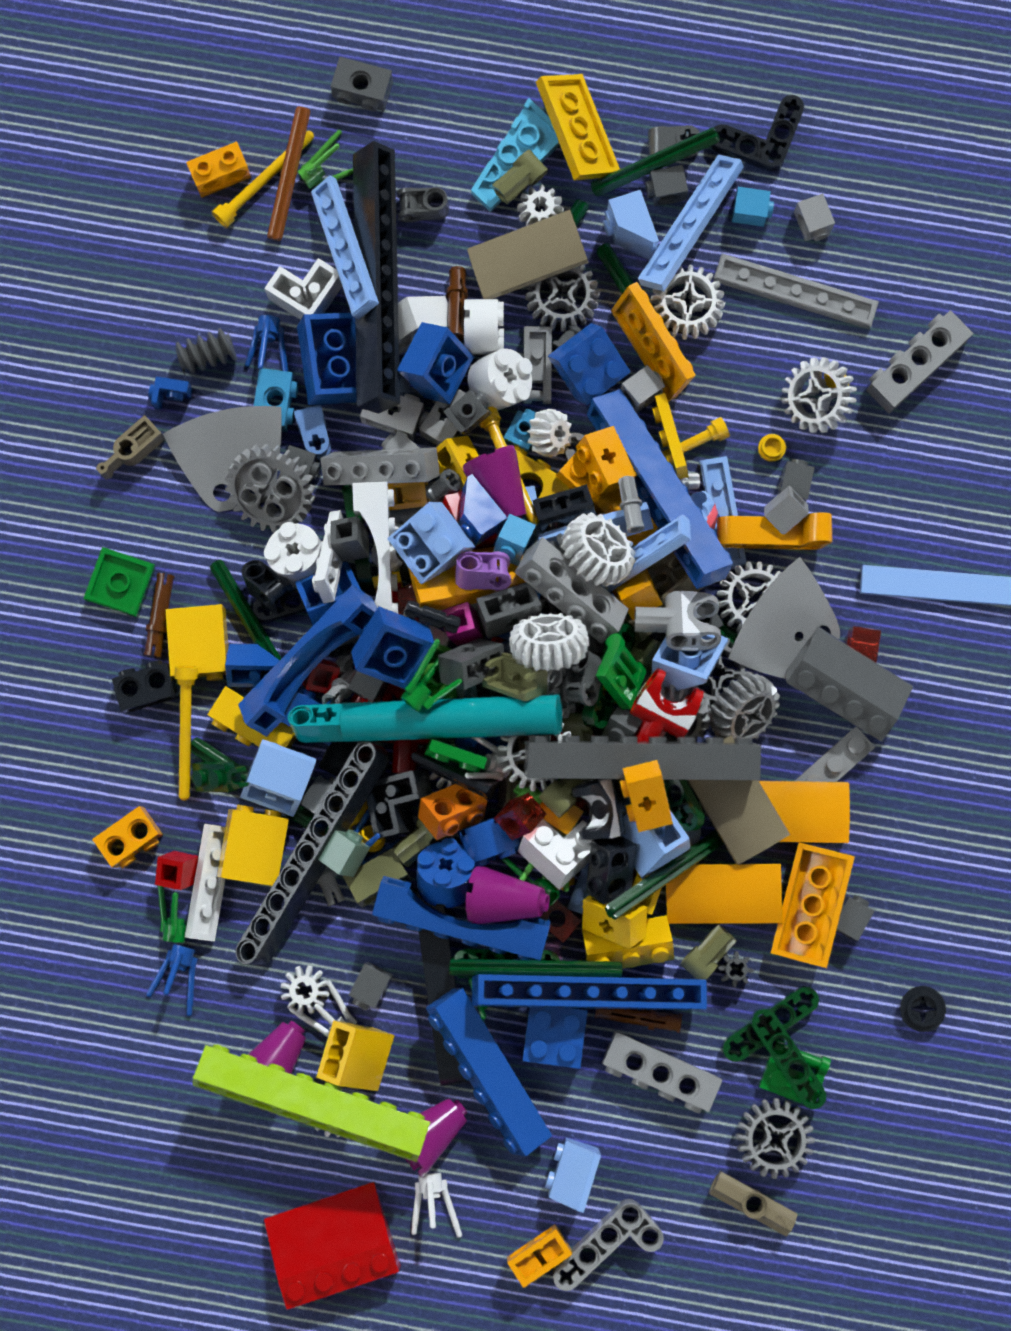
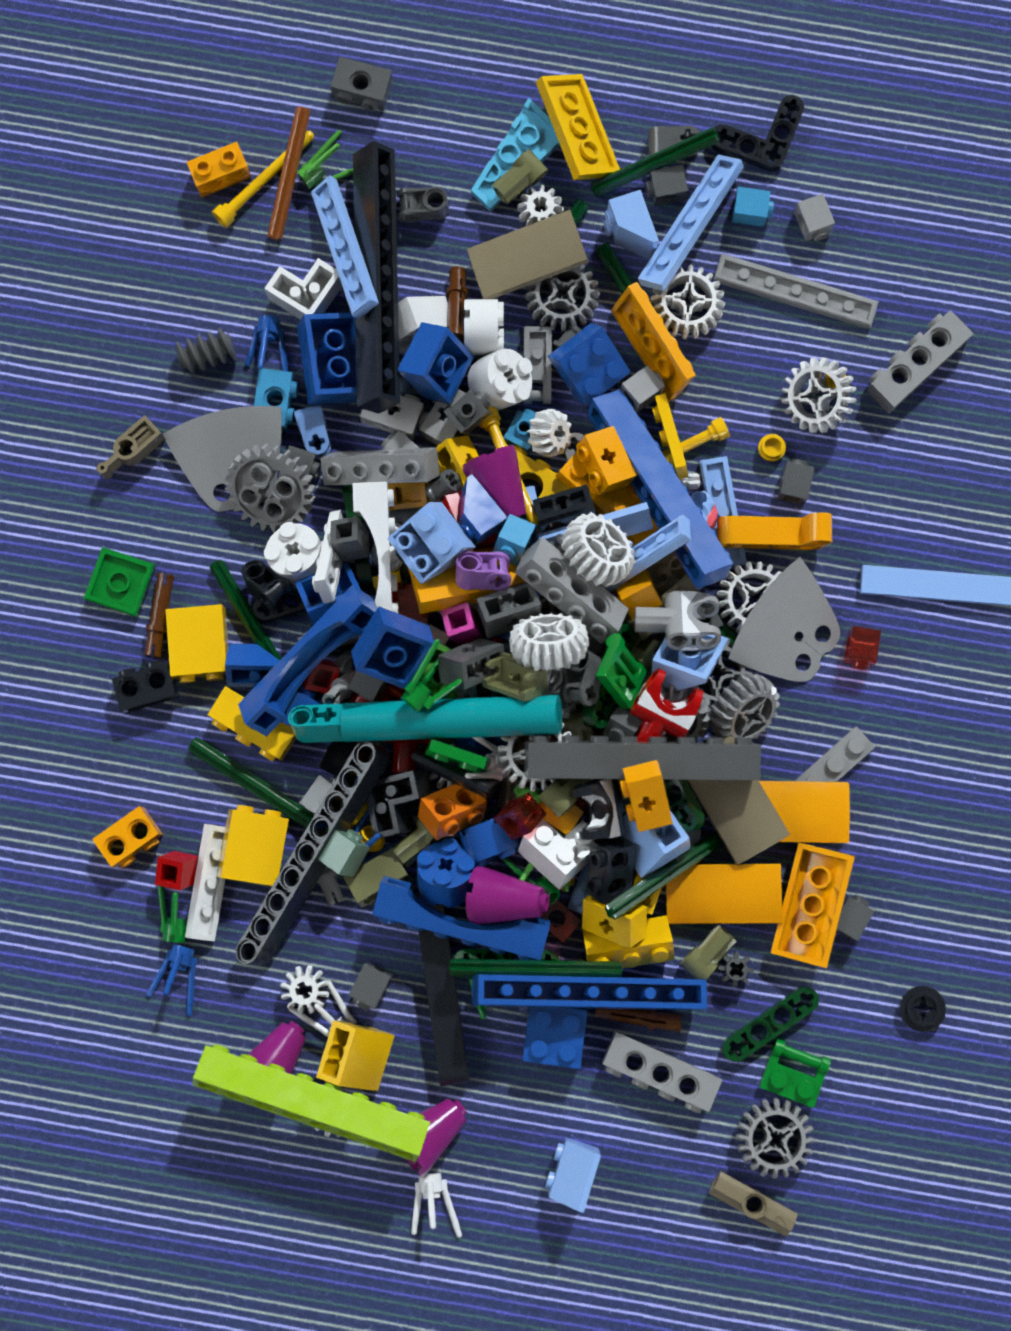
(173, 389): blue bracket -> none
(185, 678): yellow piece -> none
(217, 777): dark green plate -> none
(278, 777): light blue slope -> none
(331, 1245): red slope -> none
(432, 617): black axle -> none
(488, 1072): blue brick -> none
(539, 1255): light orange brick -> none
(604, 1248): light grey beam -> none
(631, 504): light grey axle -> none
(786, 510): light grey panel -> none
(791, 1056): dark green beam -> none
(849, 683): dark grey slope -> none

